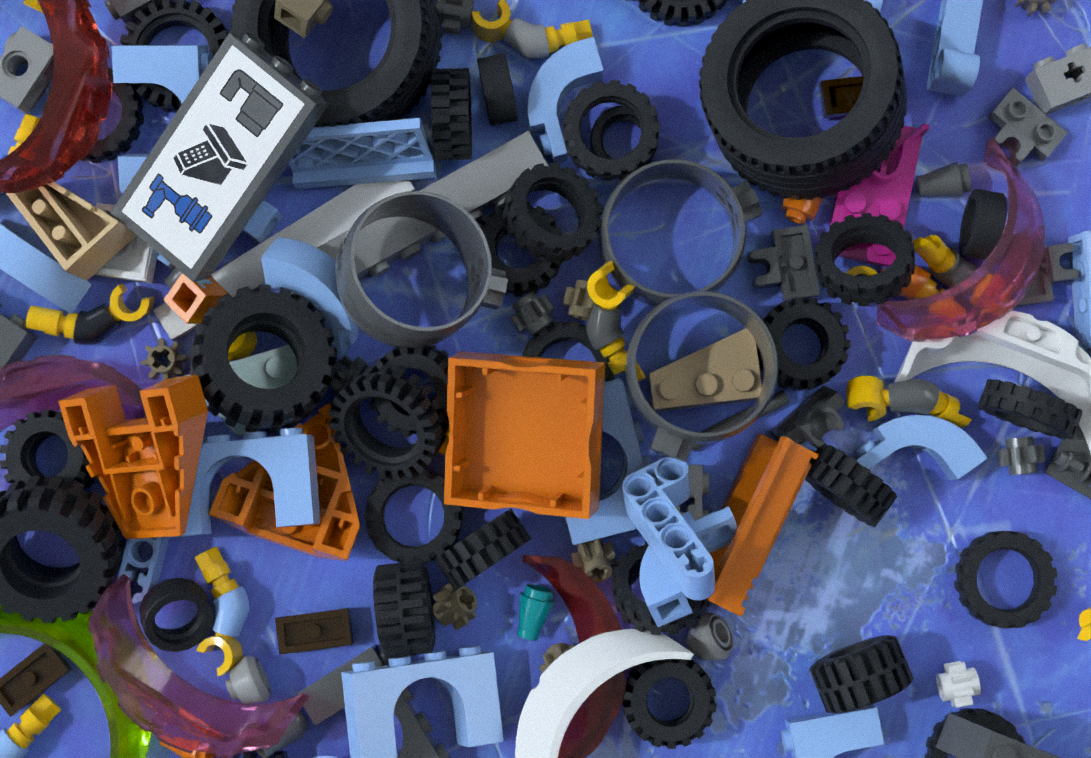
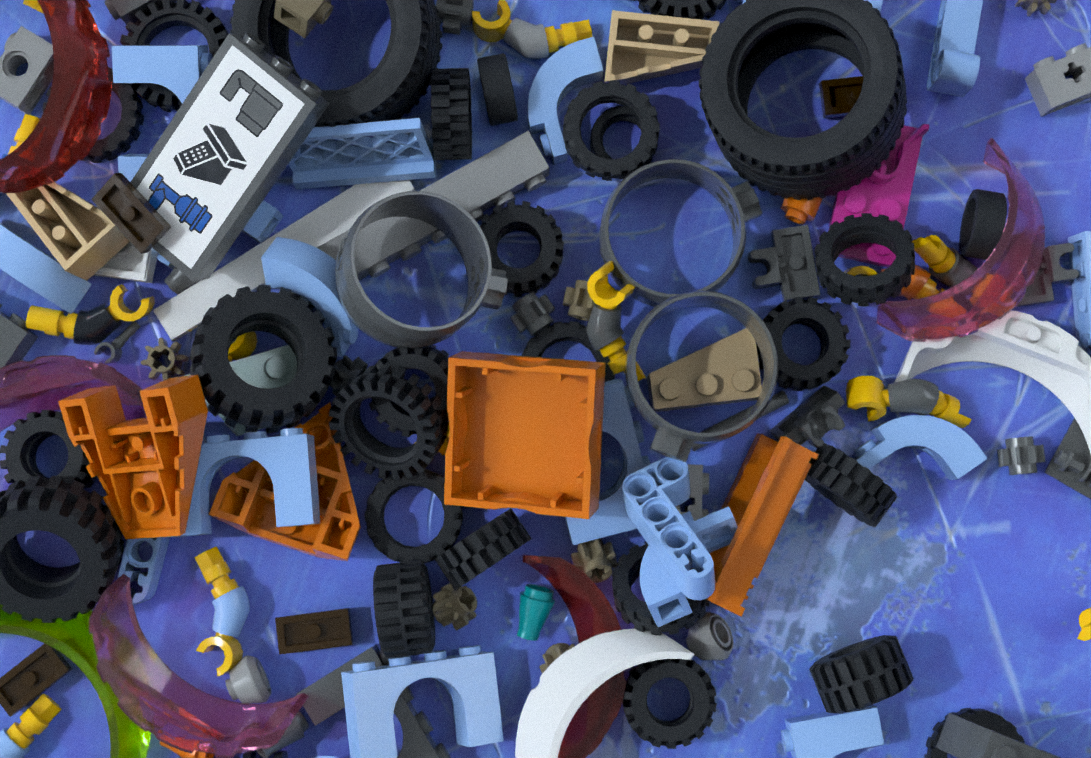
(117, 343): none -> dark grey hand
(131, 213): none -> dark brown plate
(179, 638): black tyre -> none
(193, 299): orange brick -> none
(569, 186): black tyre -> none
(654, 45): none -> tan wedge
(945, 181): dark grey cone -> none
(958, 684): white gear -> none
(1024, 128): dark grey plate -> none
(1030, 409): black tyre -> none
(1042, 575): black tyre -> none

